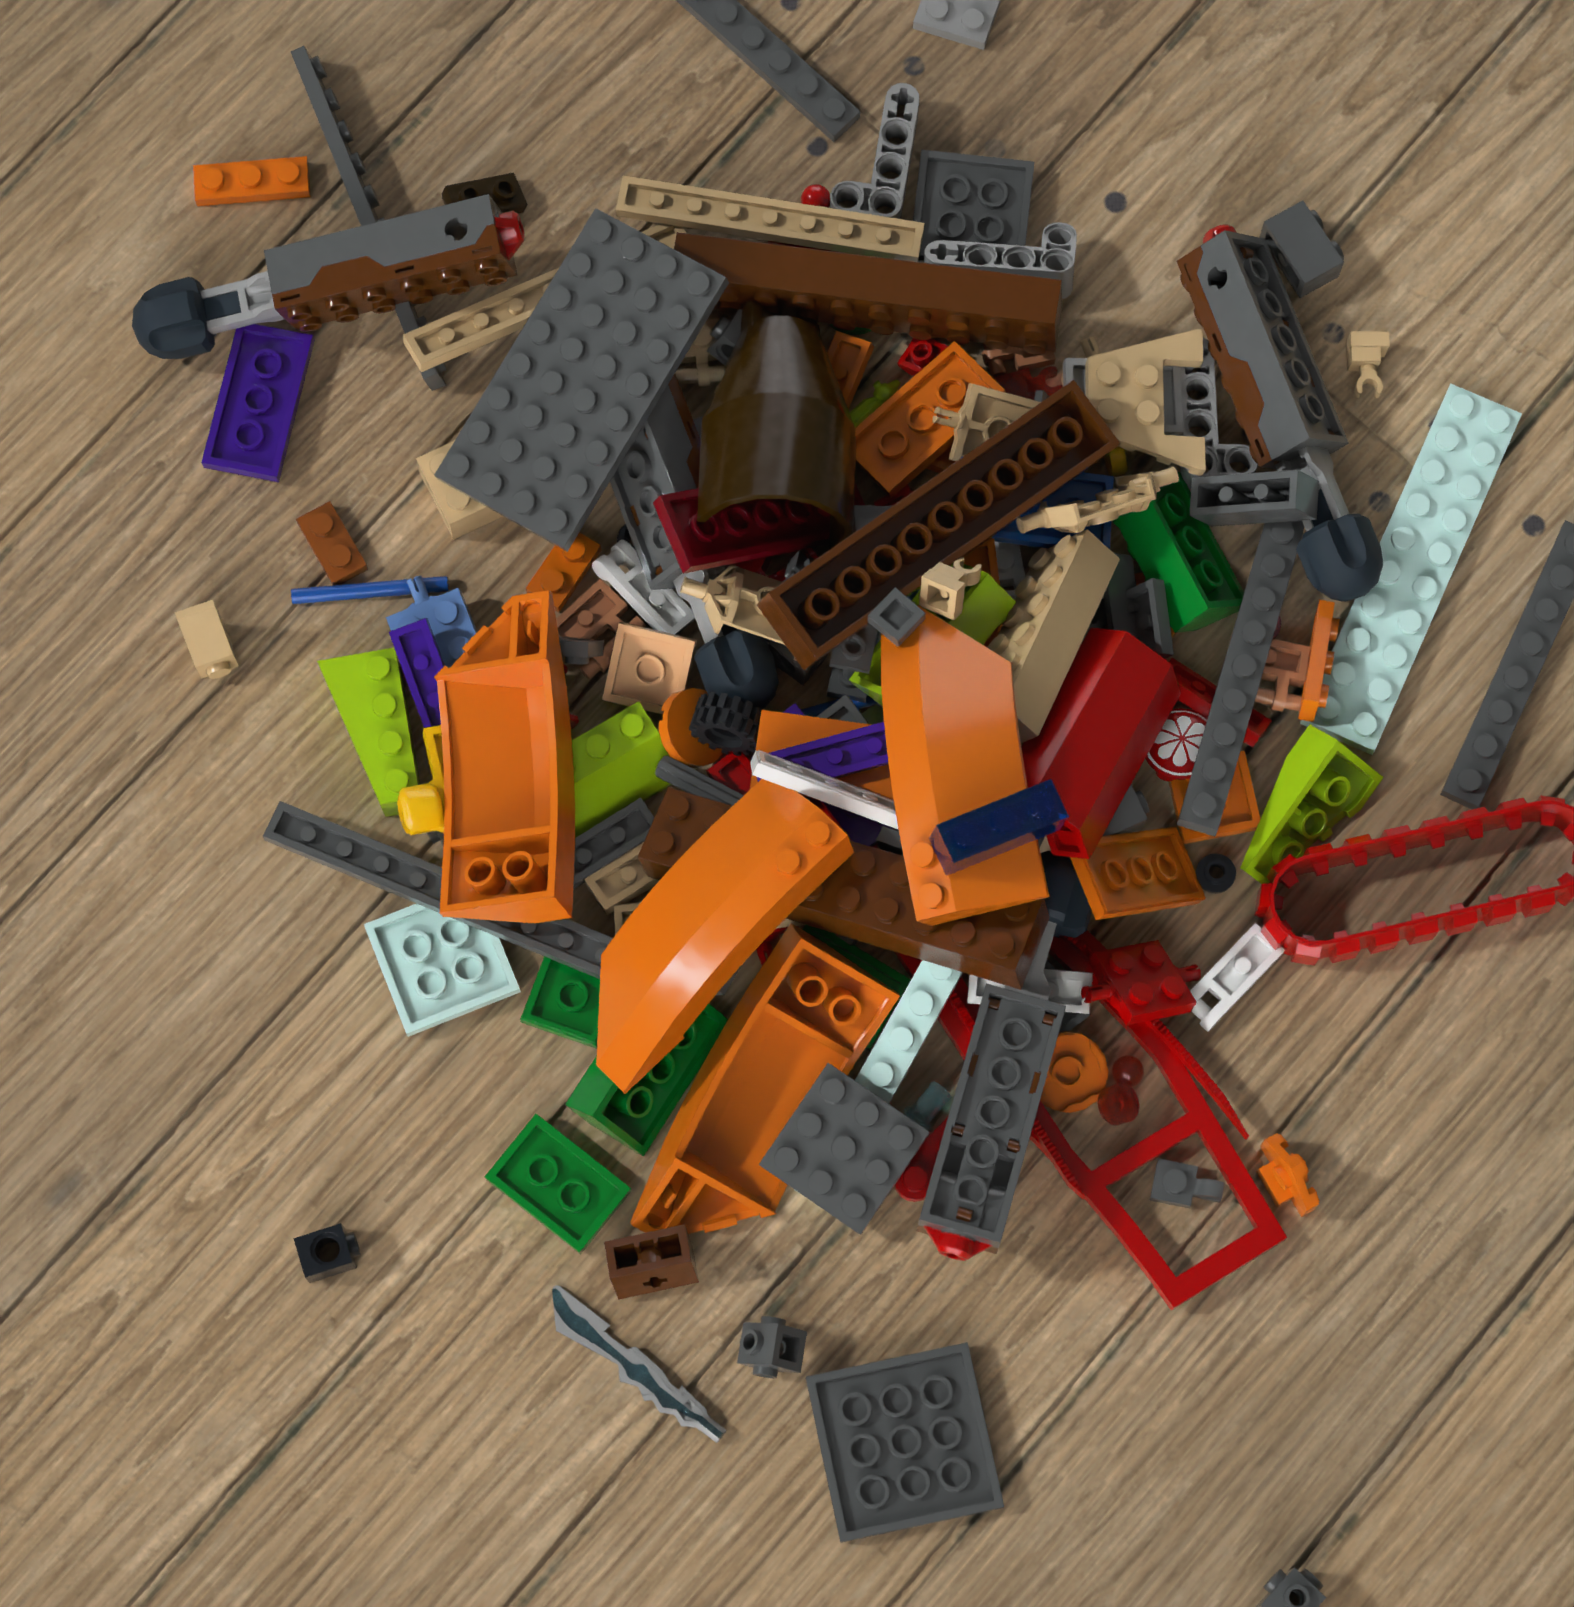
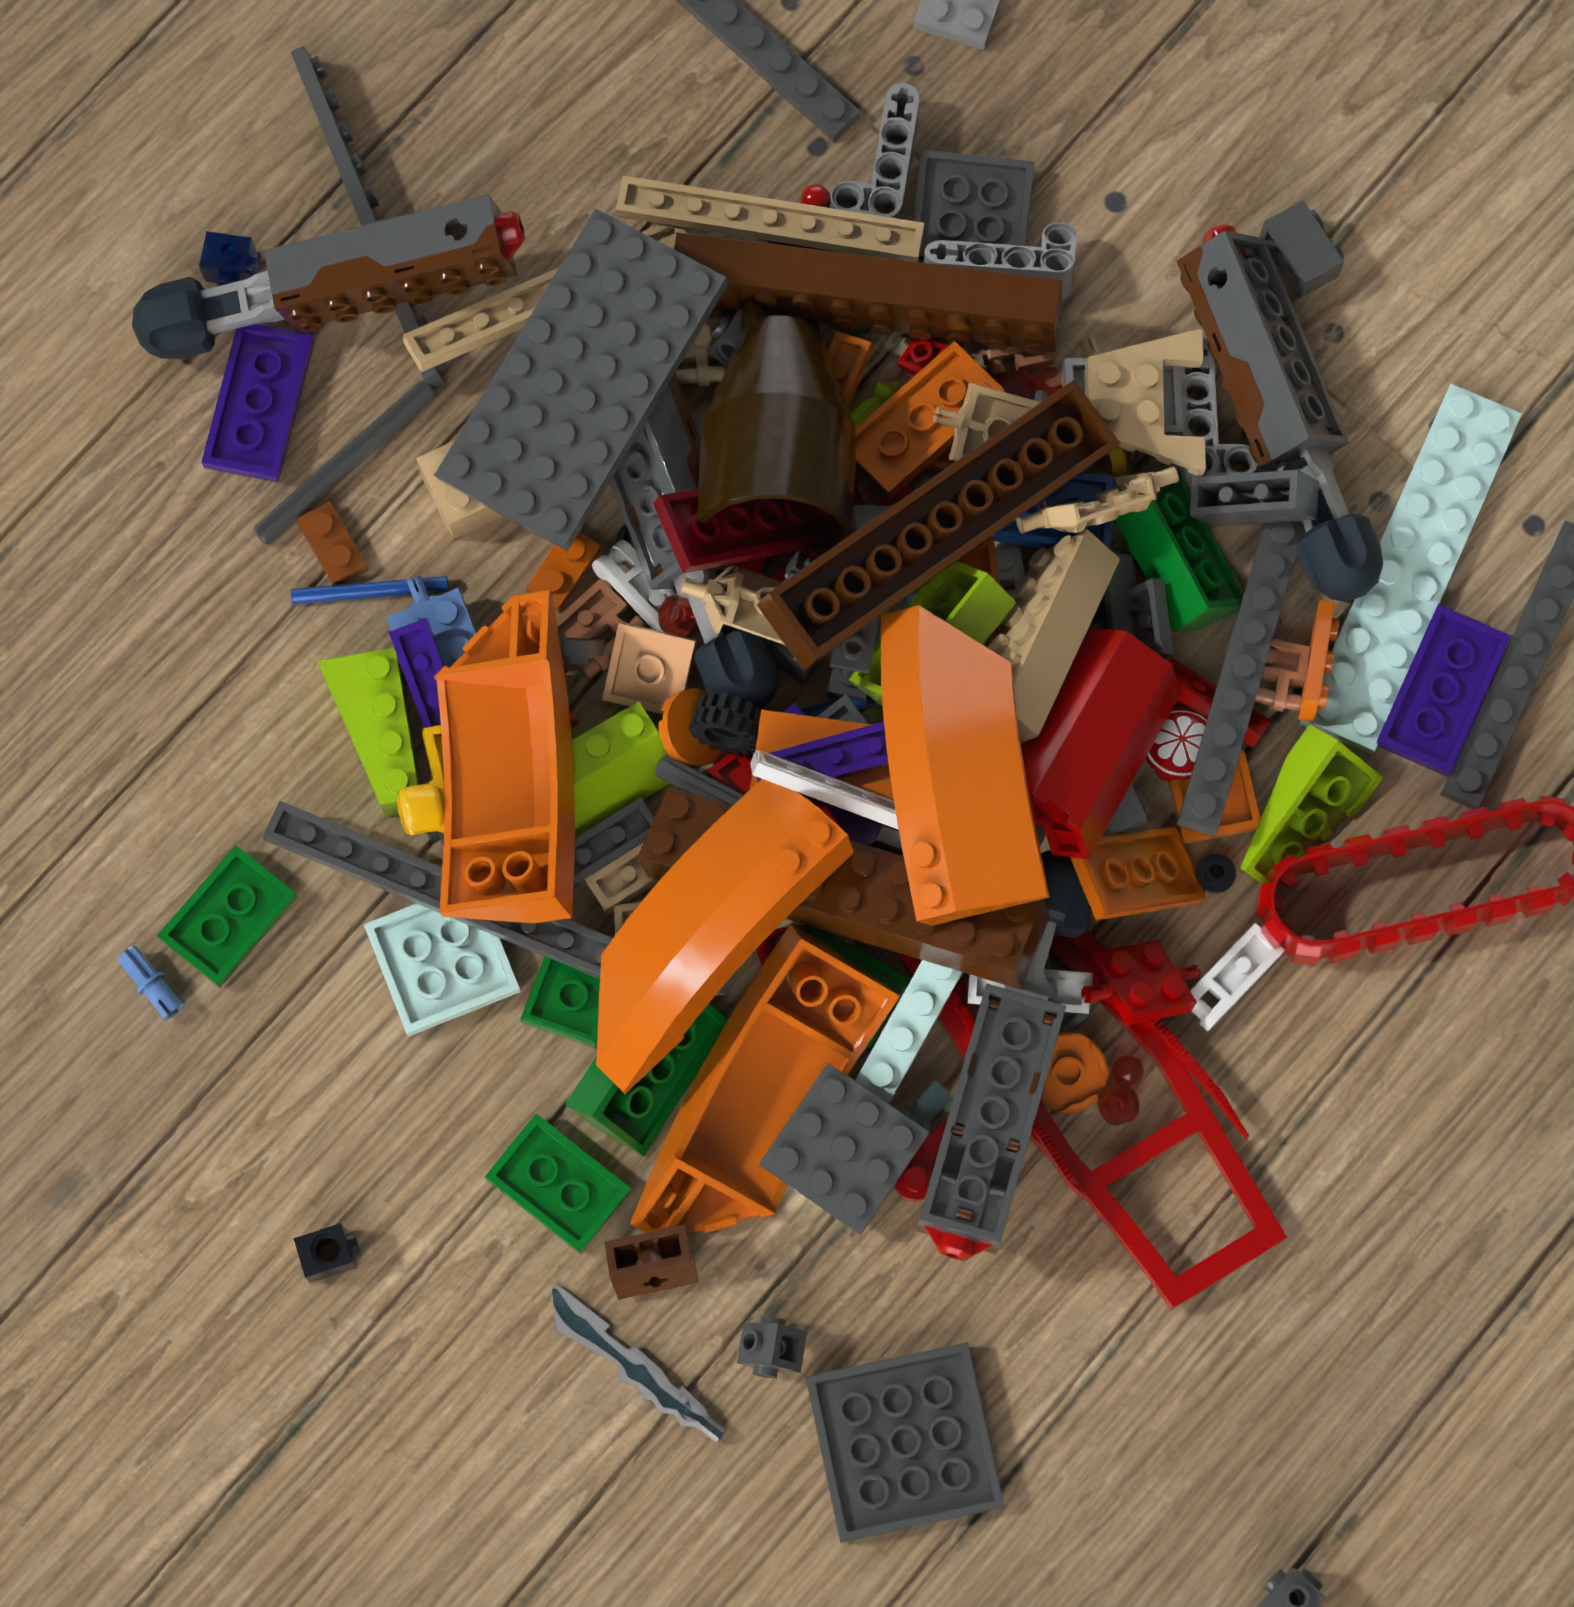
(150, 982): none -> medium blue axle
(207, 640): tan slope -> none
(227, 916): none -> green plate
(228, 258): none -> clear blue brick
(251, 181): orange plate -> none
(344, 462): none -> dark grey axle
(502, 189): dark brown plate -> none
(676, 616): none -> clear red plate
(896, 617): dark grey plate -> none
(944, 587): tan piece -> none
(998, 827): clear blue brick -> none
(1177, 1184): dark grey plate -> none
(1286, 1176): orange plate -> none
(1364, 356): tan piece -> none
(1443, 690): none -> dark purple plate

